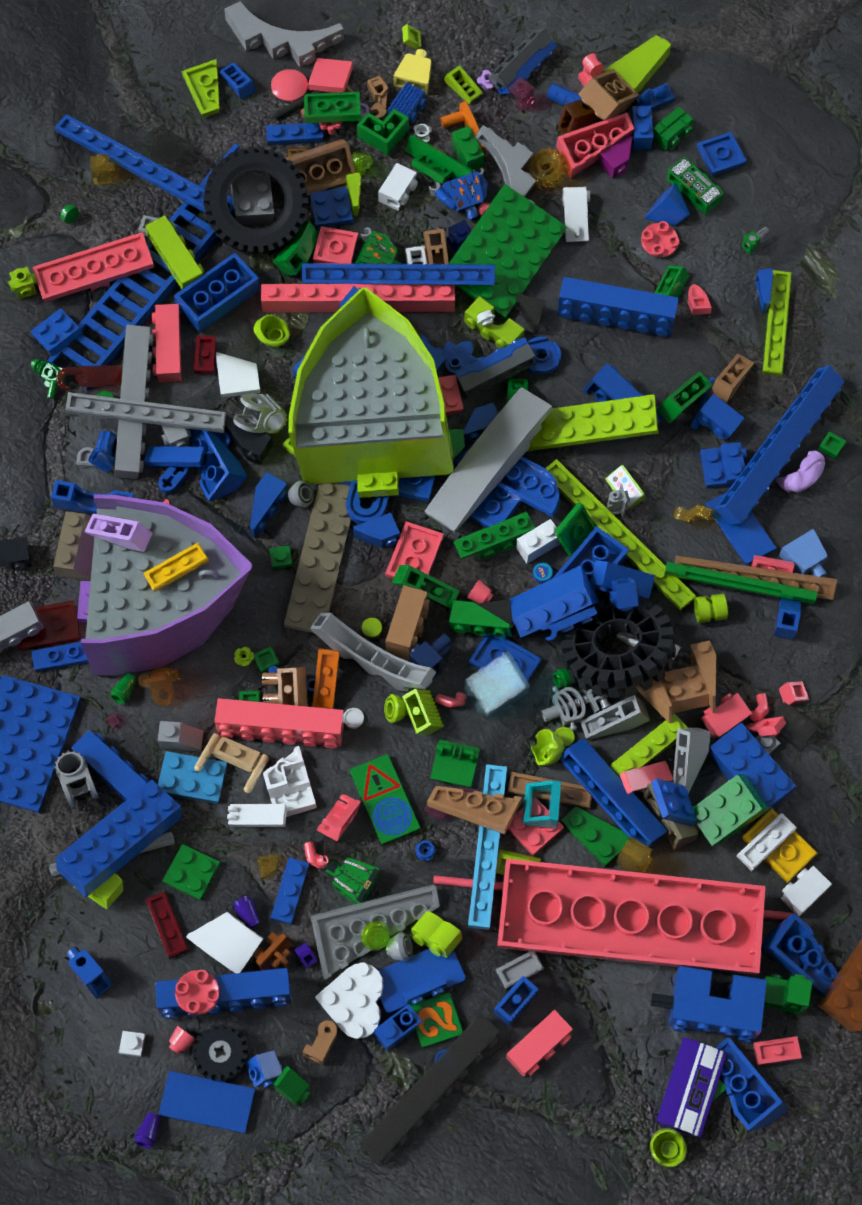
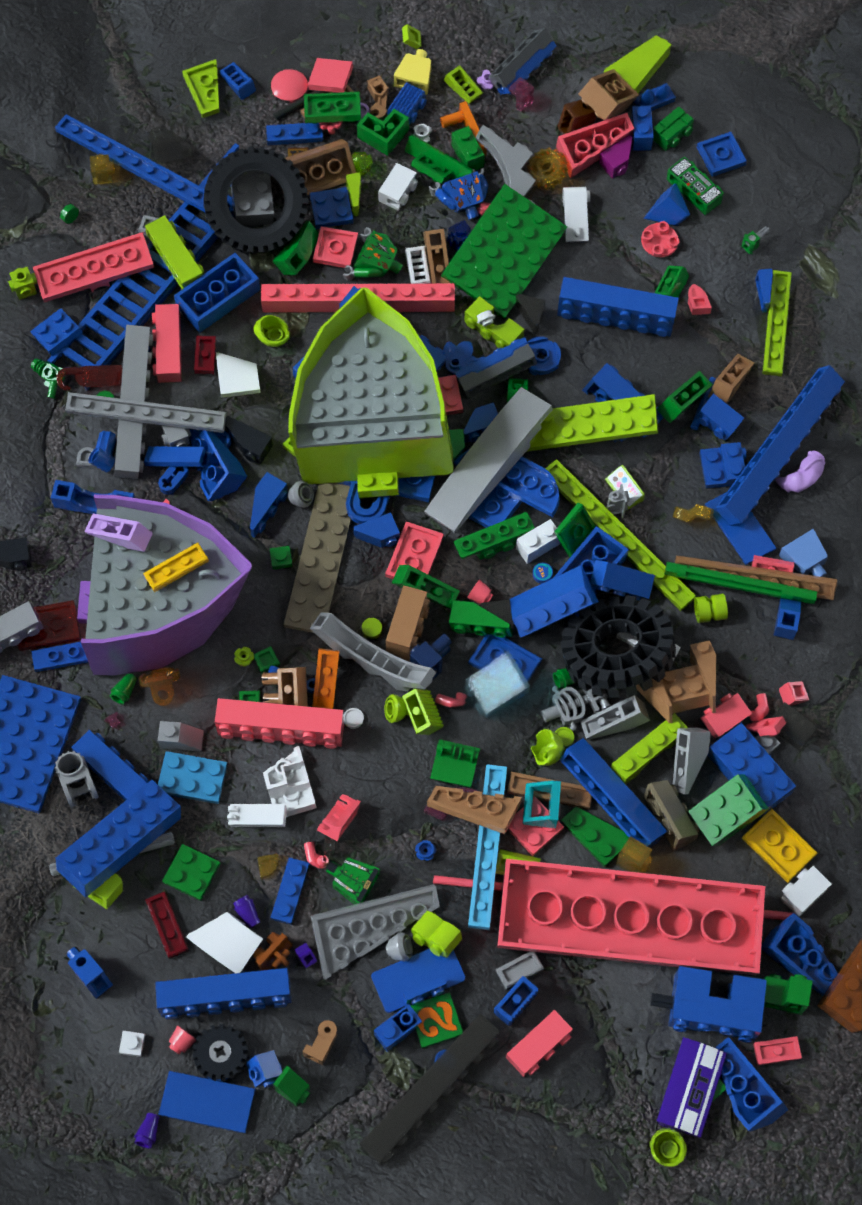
(74, 548): dark tan slope -> none
(197, 992): coral dish -> none
(236, 755): tan plate -> none
(271, 417): light grey piece -> none
(279, 41): light grey arch -> none
(353, 1000): white plate -> none
(375, 935): clear neon green cone -> none
(384, 799): green tile -> none
(398, 273): blue plate -> none
(562, 95): blue axle -> none
(568, 622): blue plate -> none
(591, 68): coral leg -> none
(624, 593): blue brick -> none
(639, 778): coral tile -> none
(673, 802): blue plate -> none
(766, 841): white tile -> none
(832, 445): green plate -> none

